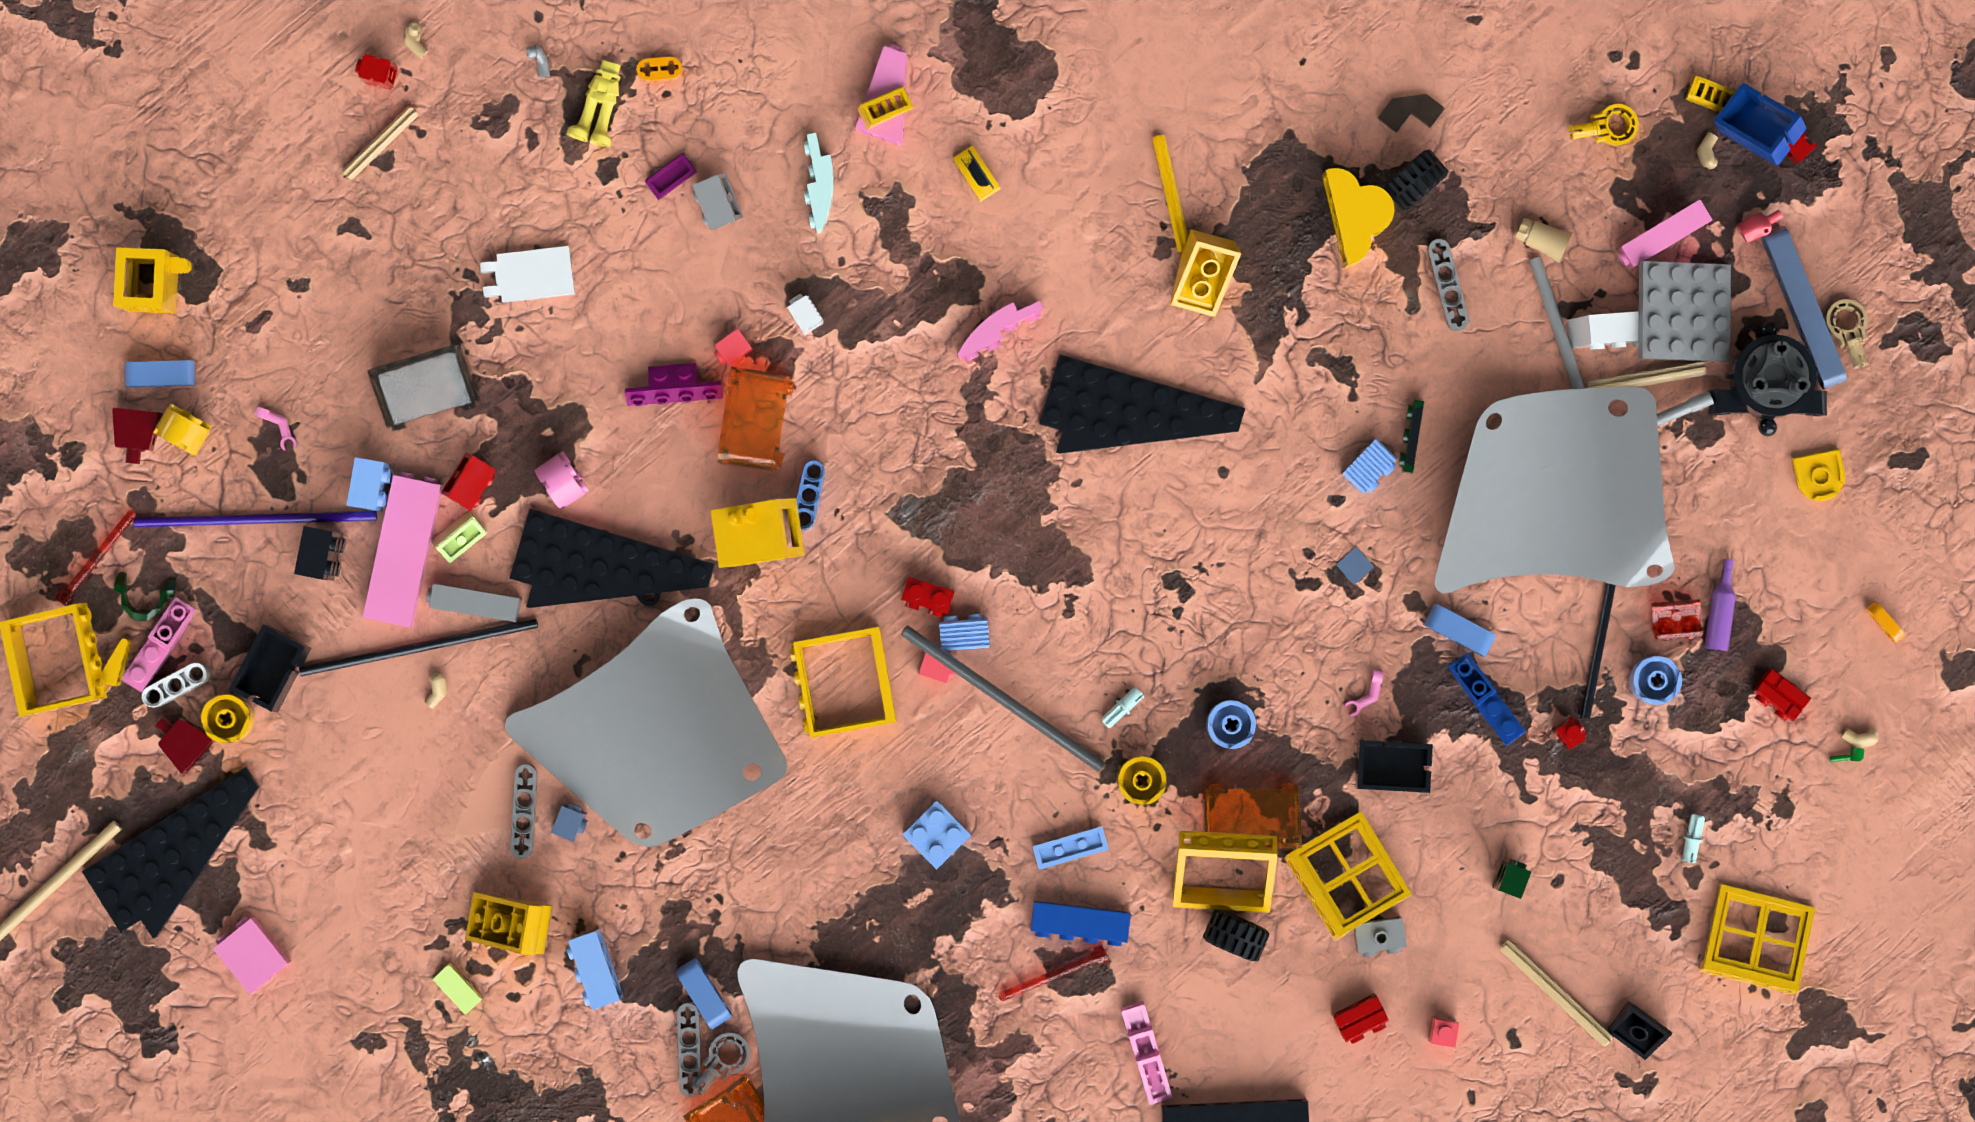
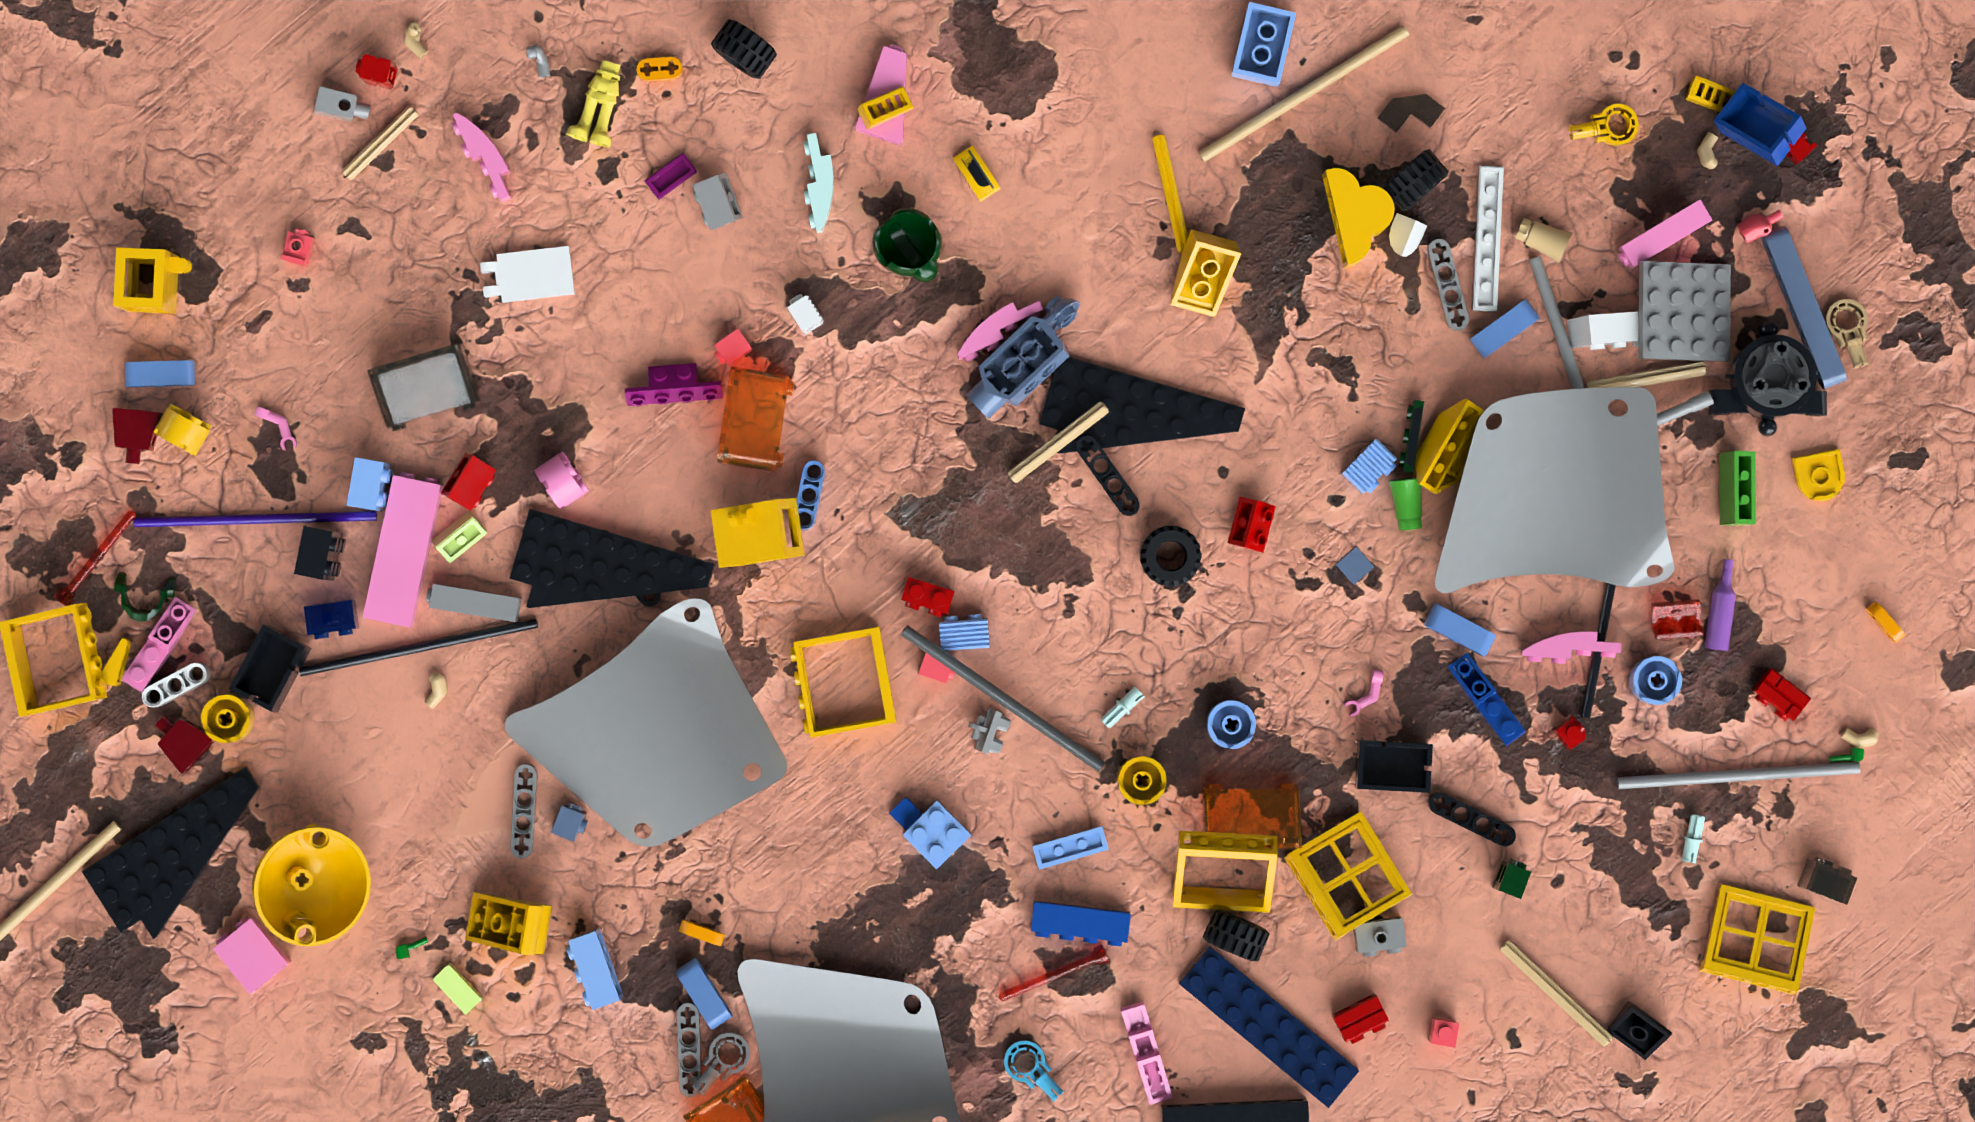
(300, 256): none -> coral brick
(328, 105): none -> light grey torso
(328, 894): none -> yellow piece
(330, 618): none -> clear blue brick
(402, 951): none -> green hand
(481, 147): none -> bright pink slope
(701, 932): none -> light orange beam
(743, 49): none -> black tyre
(906, 813): none -> blue slope
(908, 244): none -> dark green piece
(985, 731): none -> light grey hips
(1024, 359): none -> sand blue brick
(1045, 1082): none -> medium azure pin
(1058, 442): none -> tan axle
(1105, 476): none -> black beam
(1185, 540): none -> black tyre
(1251, 524): none -> red brick
(1263, 44): none -> light blue brick
(1269, 1027): none -> dark blue plate
(1303, 93): none -> tan piece
(1405, 234): none -> white brick
(1407, 502): none -> bright green plant
(1446, 447): none -> yellow wedge
(1472, 817): none -> black beam
(1487, 238): none -> white tile
(1504, 328): none -> medium blue beam
(1561, 646): none -> bright pink slope
(1737, 488): none -> bright green brick
(1738, 775): none -> light grey piece
(1827, 881): none -> clear smoke brick

